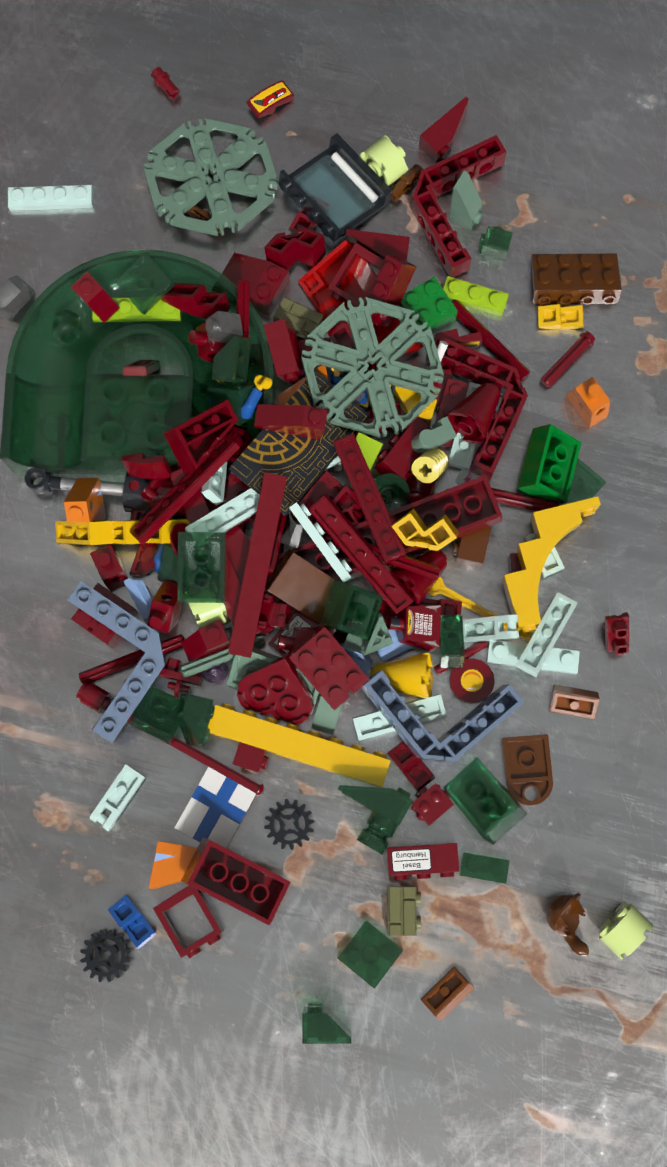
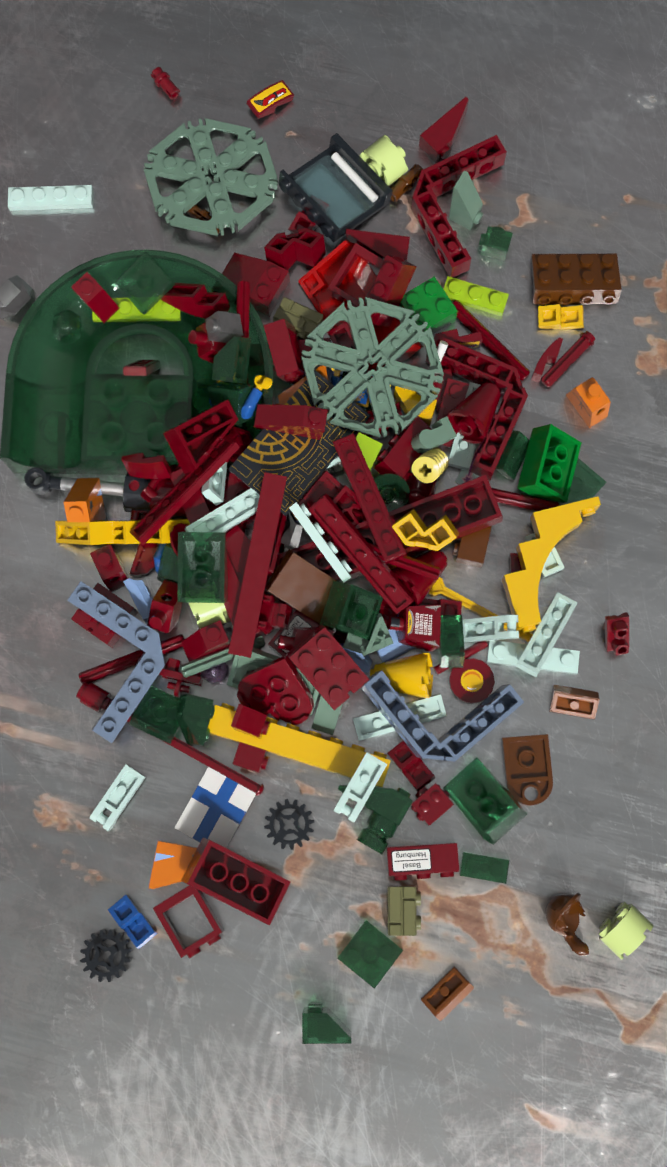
(250, 722): none -> dark red slope
(361, 786): none -> light aqua plate
(513, 455): none -> clear green plate
(548, 357): none -> dark red slope

